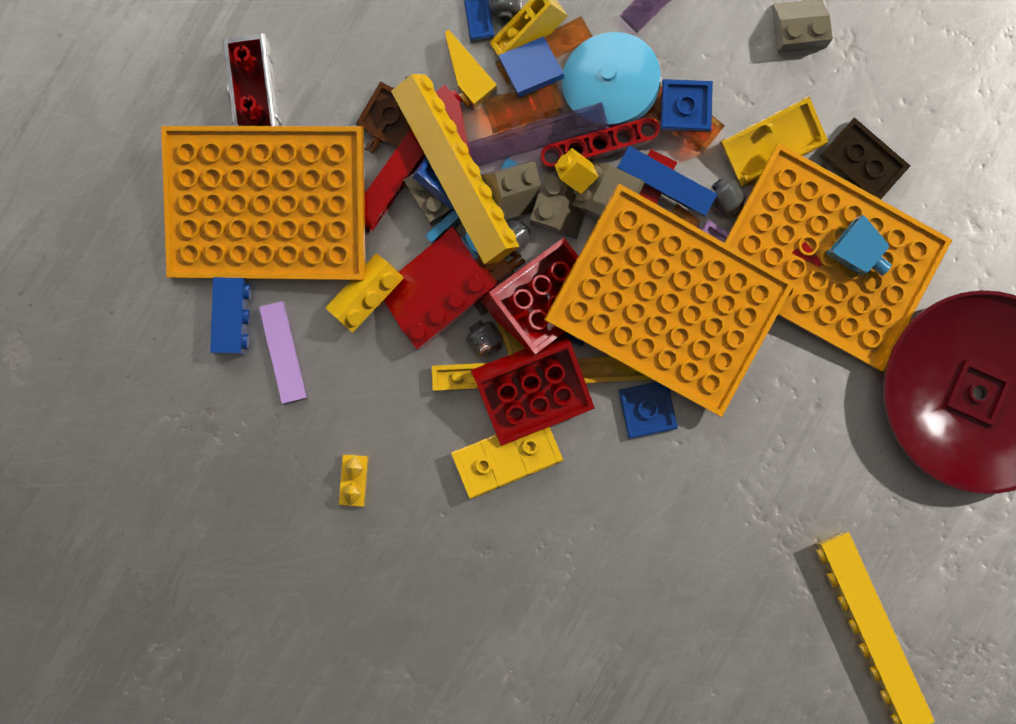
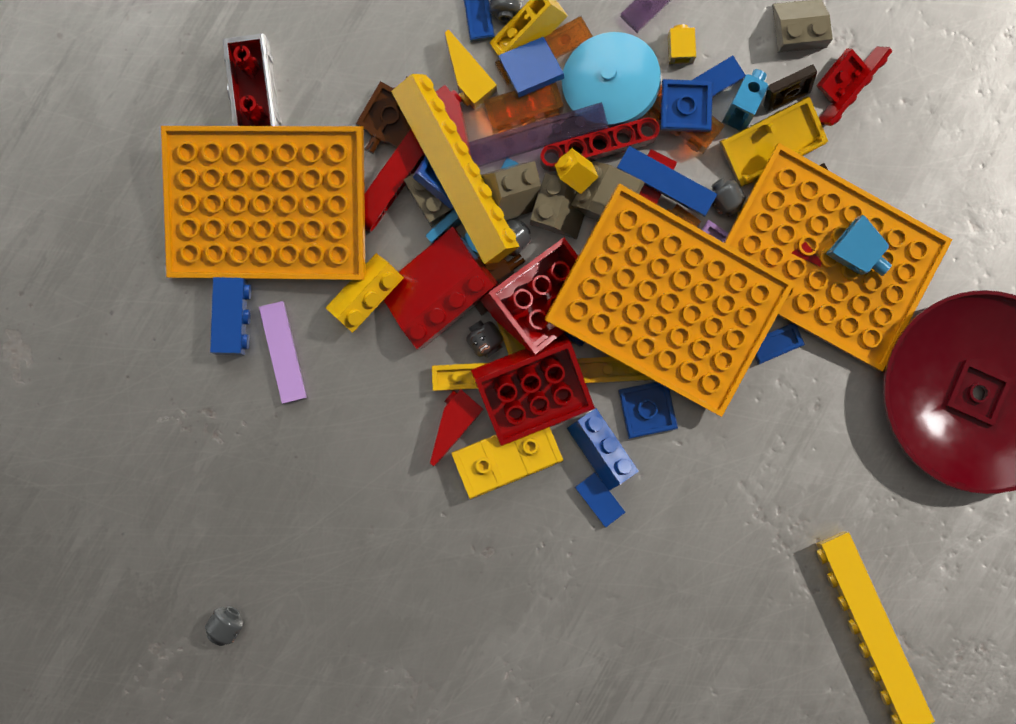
(224, 626): none -> dark grey head
(353, 480): yellow tile -> none
(455, 420): none -> red slope
(600, 499): none -> blue tile
(602, 449): none -> brick
(681, 45): none -> yellow brick
(723, 75): none -> blue tile
(746, 100): none -> dark azure torso
(779, 343): none -> blue tile
(789, 88): none -> dark brown tile
(847, 79): none -> red bracket
(865, 159): dark brown plate -> none

